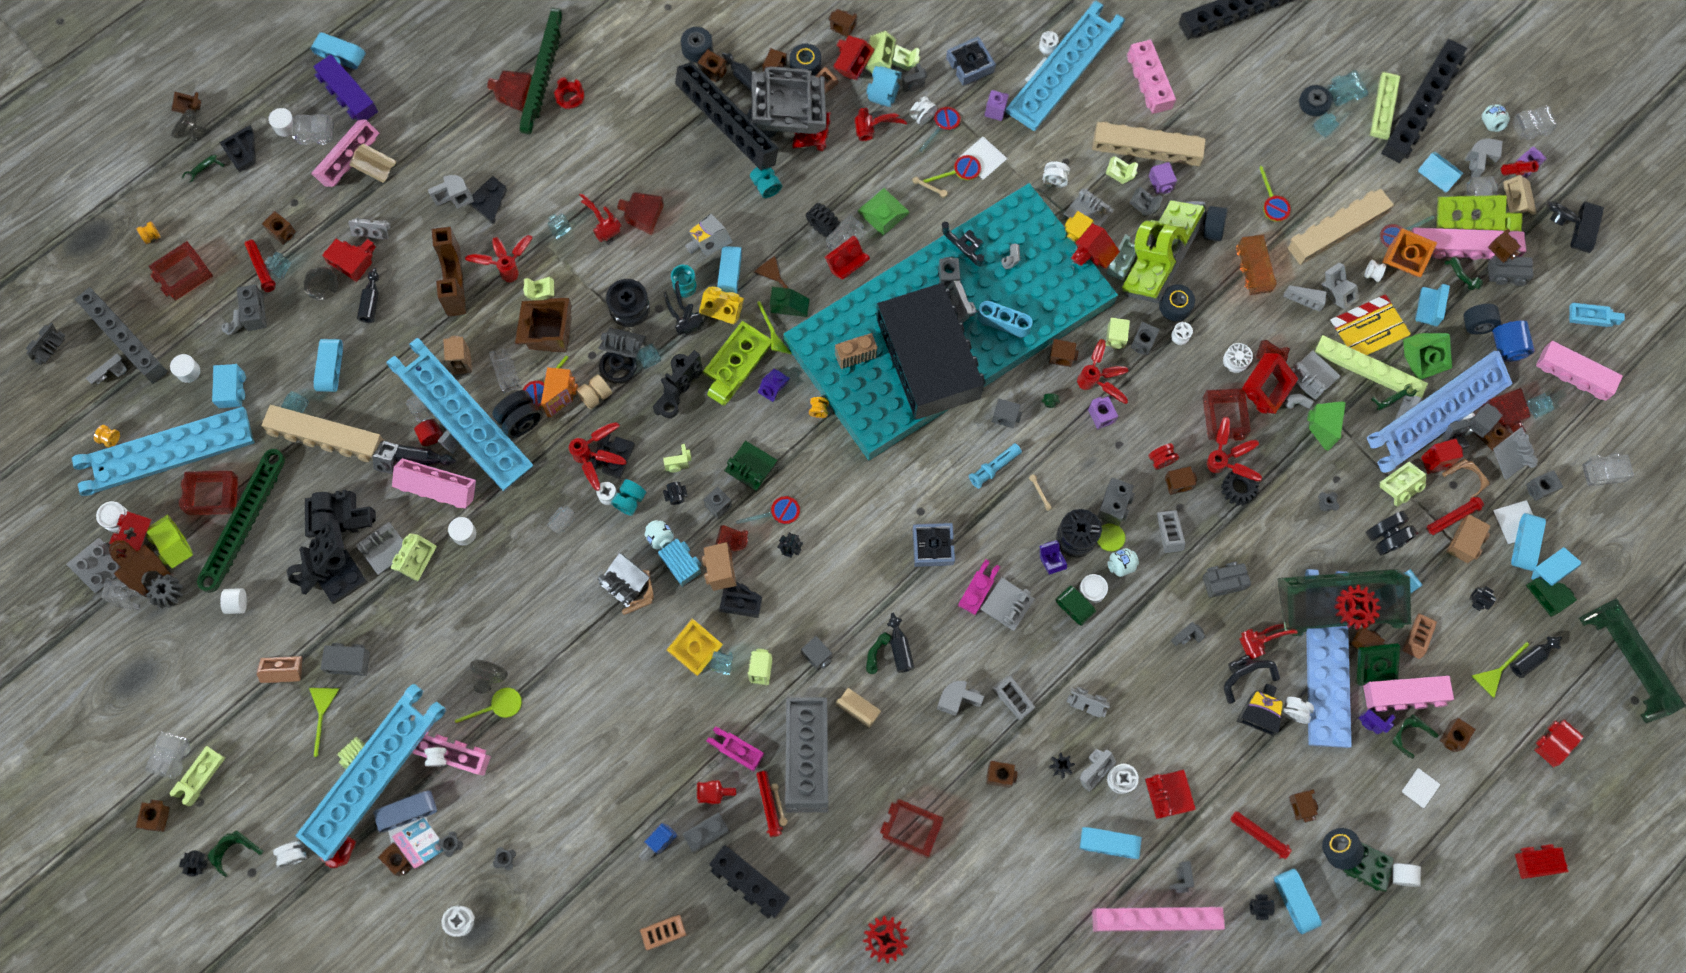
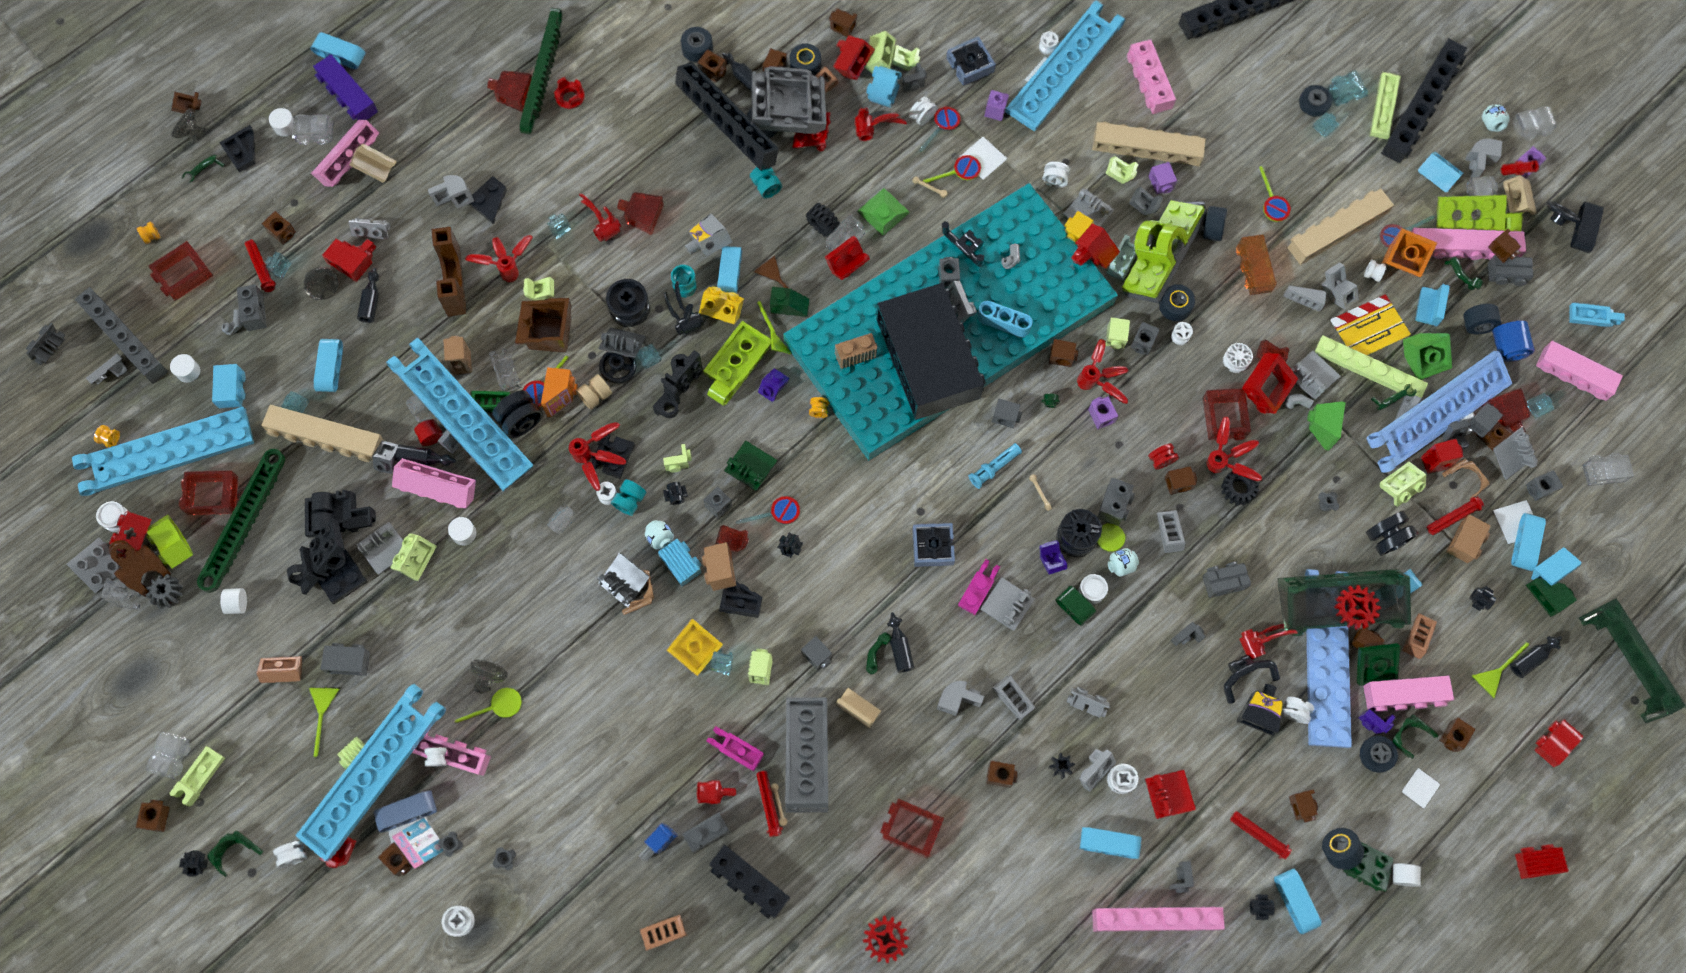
(488, 395): none -> green slope
(1385, 751): none -> black wheel

